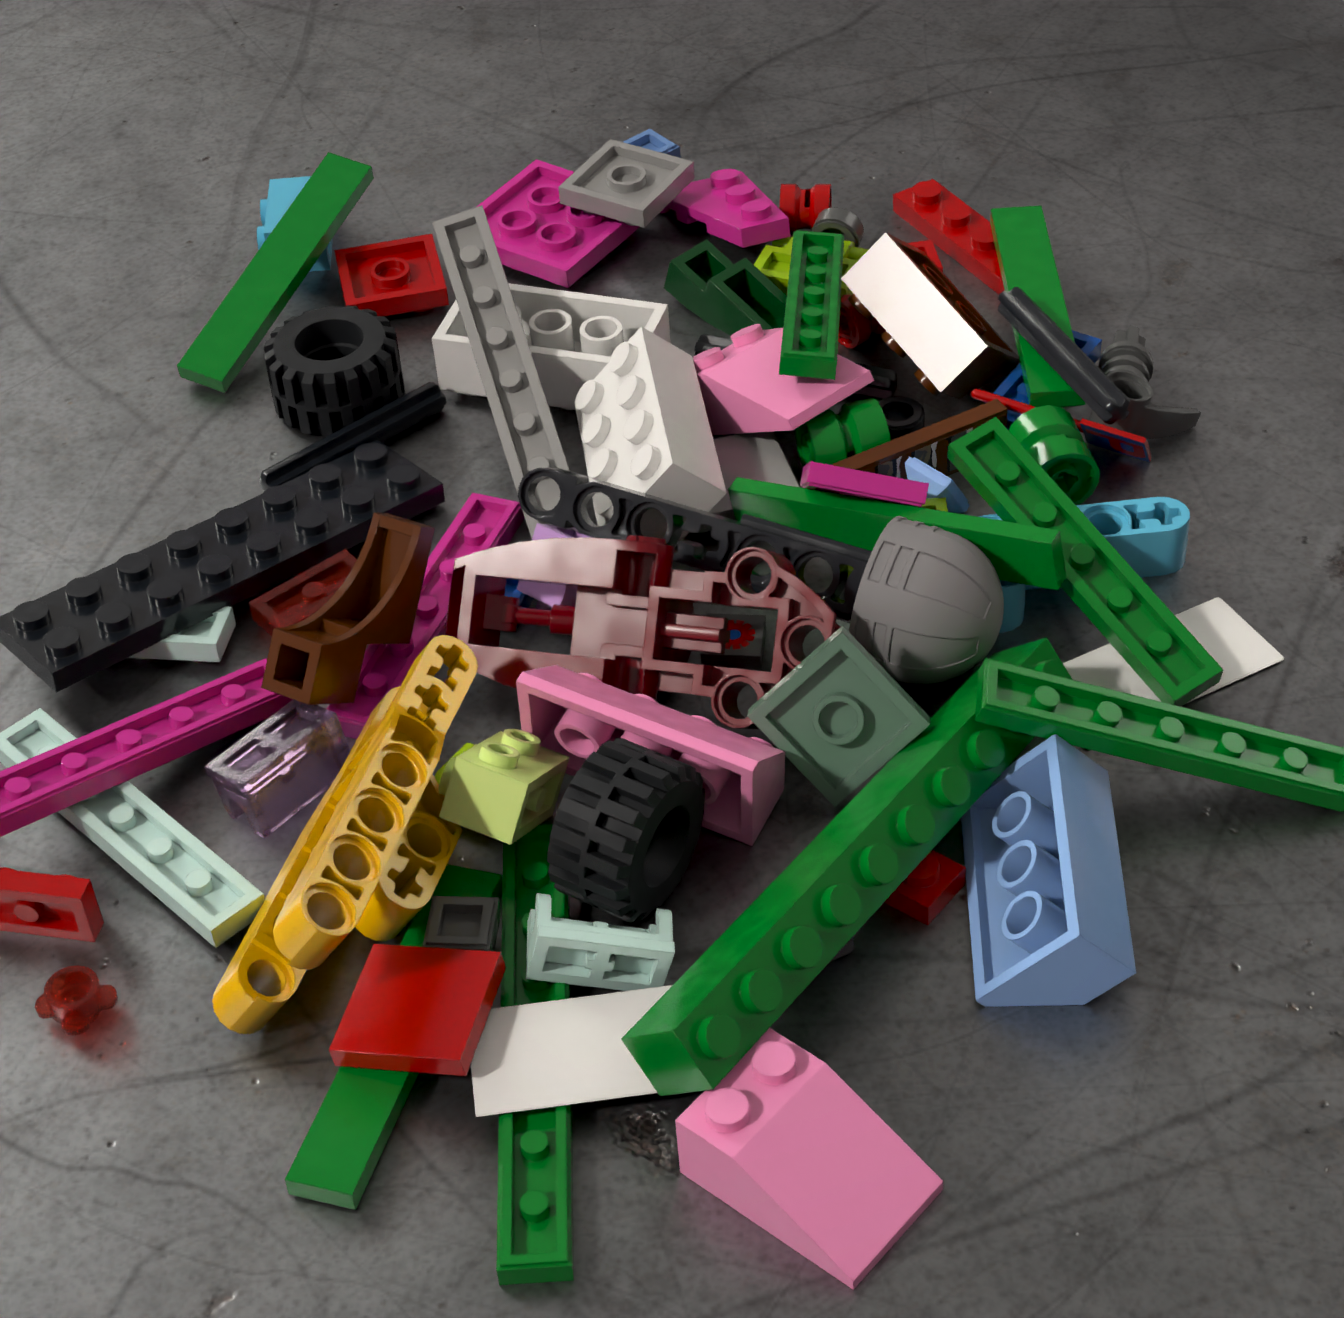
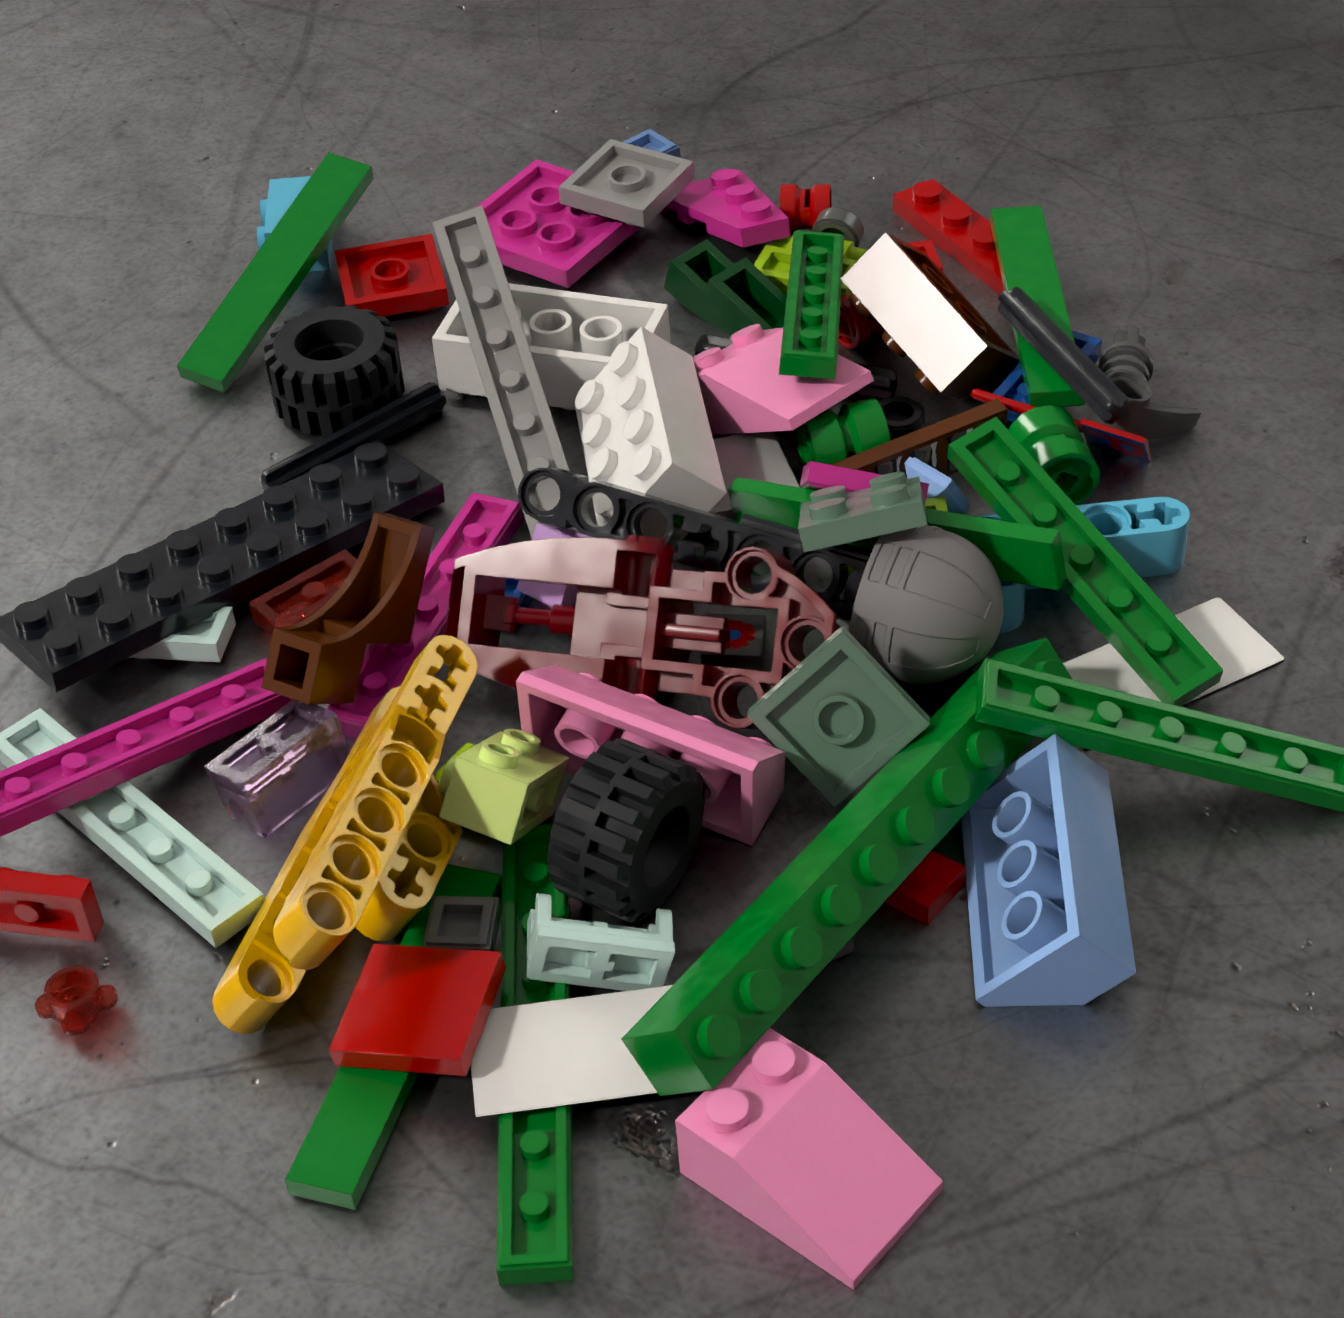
(844, 517): none -> sand green plate

